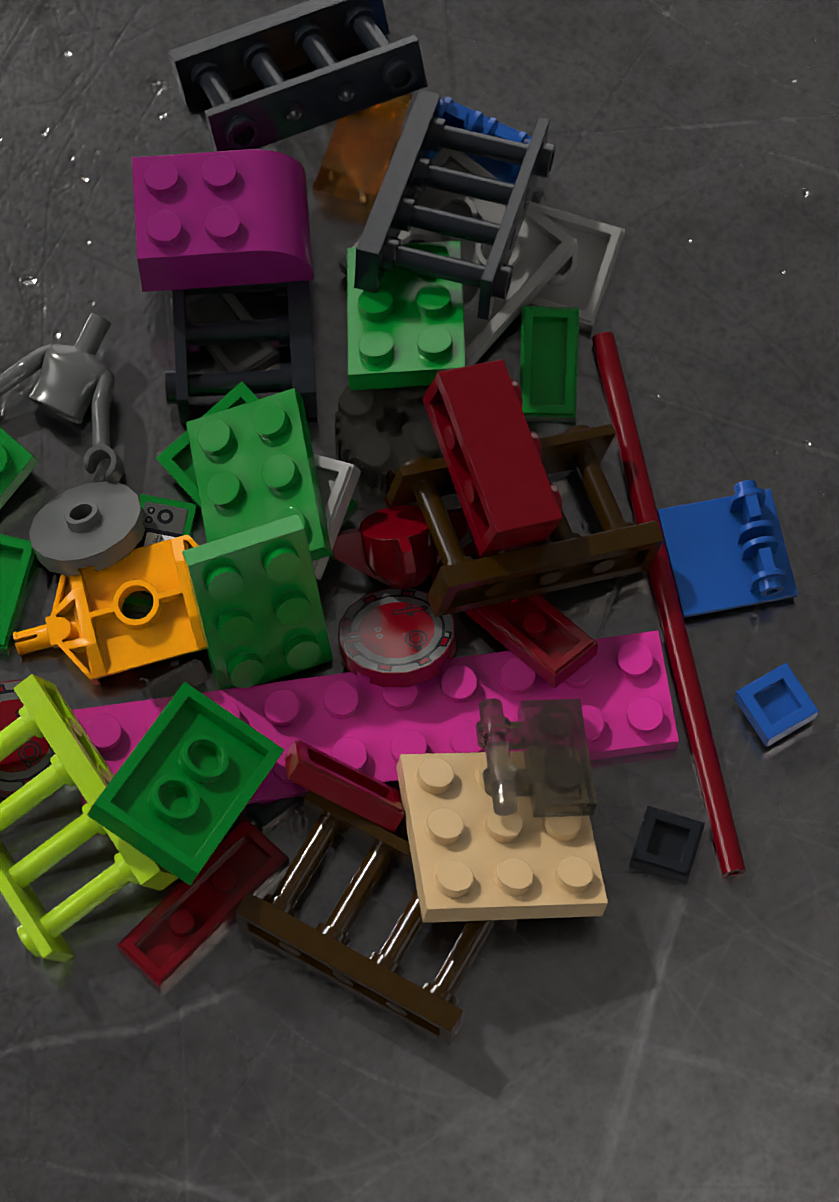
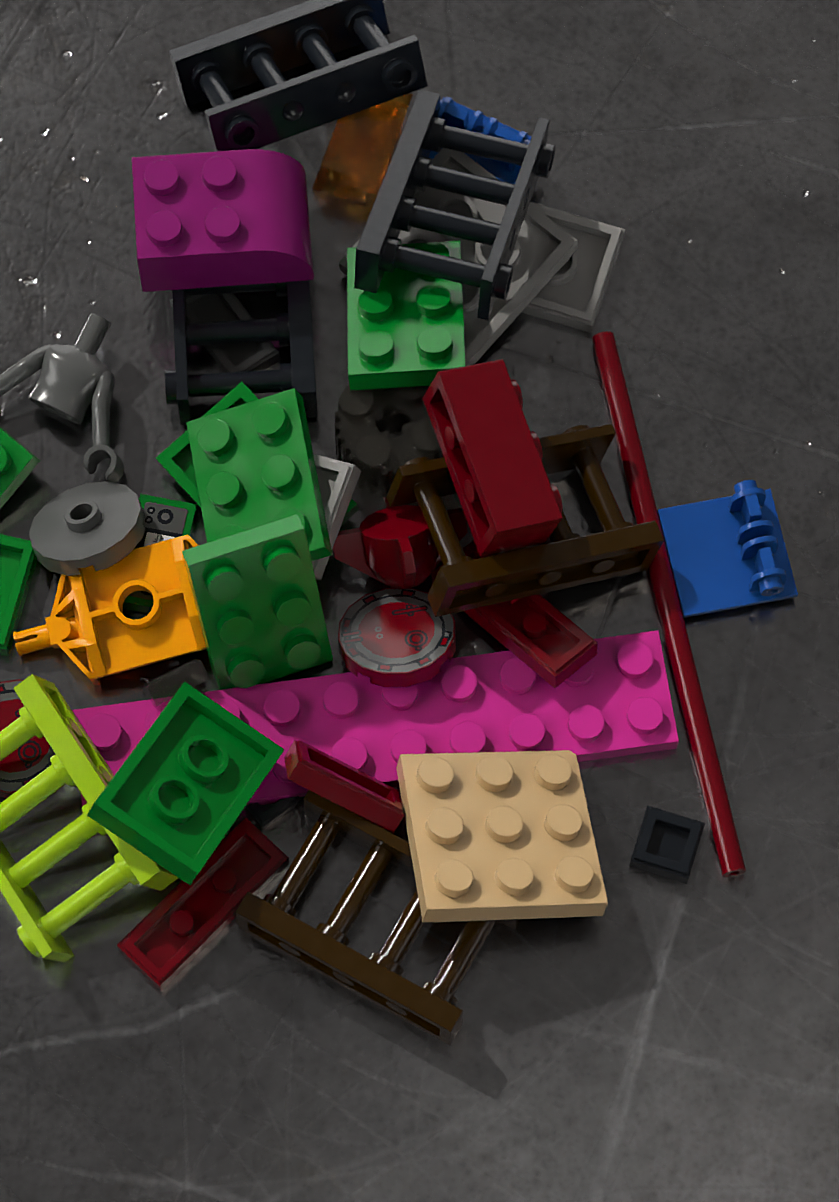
(549, 363): green tile -> none
(554, 753): clear smoke plate -> none
(776, 704): blue plate -> none

